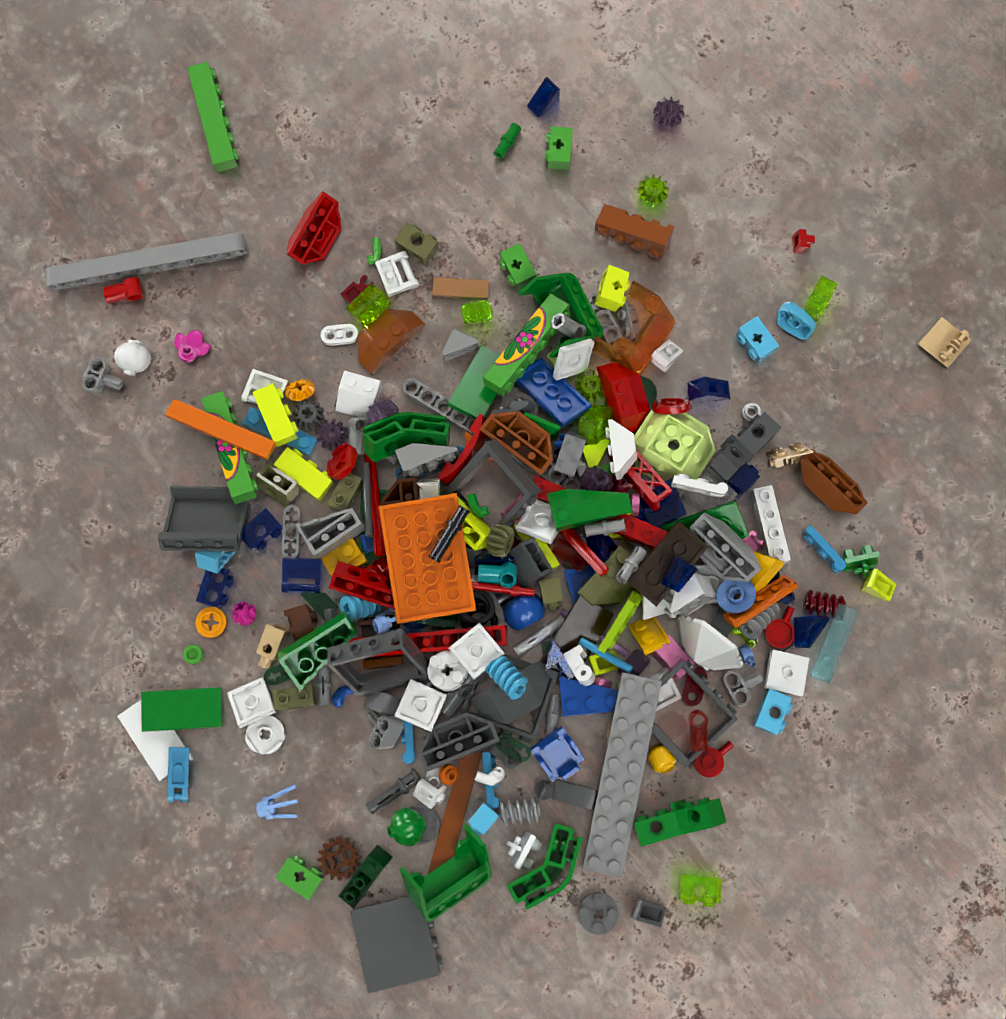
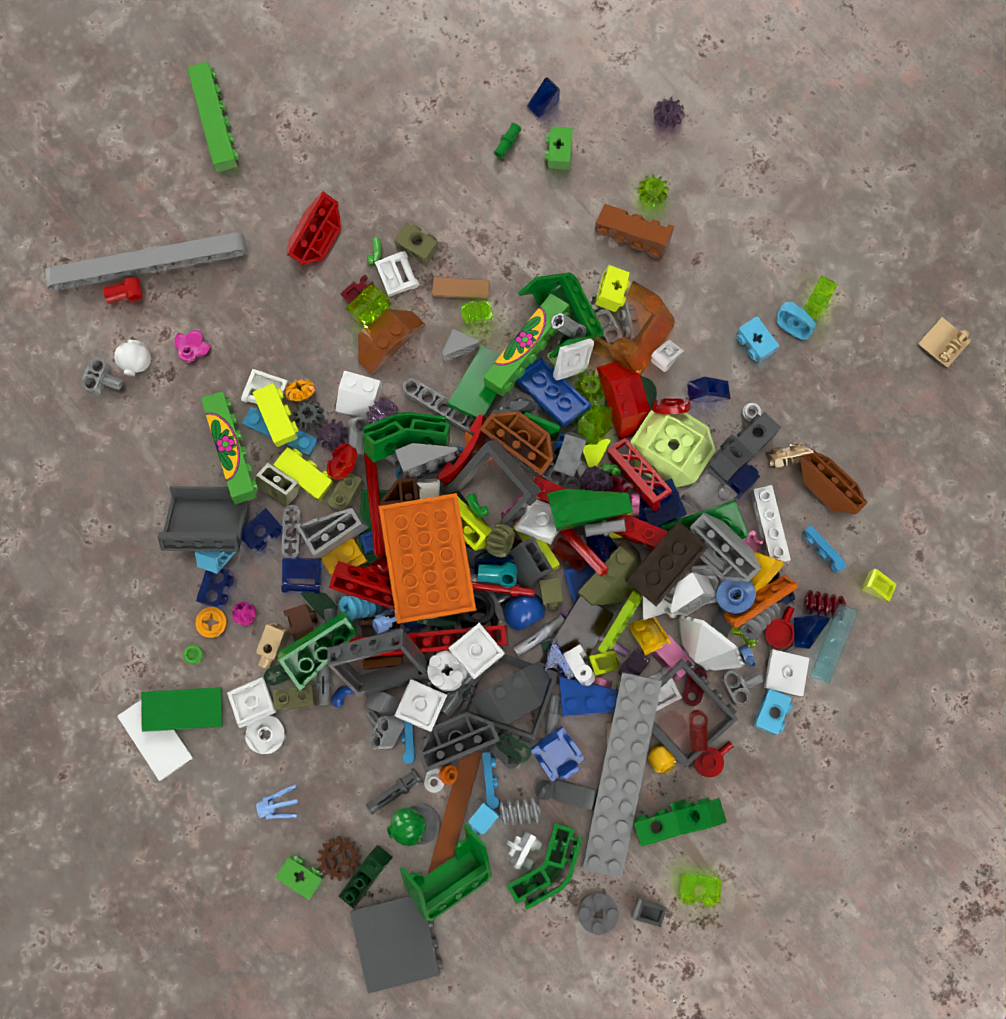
(178, 773): dark azure plate -> none
(220, 429): orange tile -> none
(339, 333): white plate -> none
(367, 500): dark grey bar -> none
(428, 794): white bracket -> none
(449, 533): black pin -> none
(492, 778): white arm -> none
(507, 677): medium azure piece -> none
(516, 257): bright green brick -> none
(607, 656): dark azure bar -> none
(621, 448): white slope -> none
(630, 565): light grey pin -> none
(678, 574): clear blue slope -> none
(699, 486): white plate -> none
(802, 241): red tile -> none
(861, 563): green hips -> none

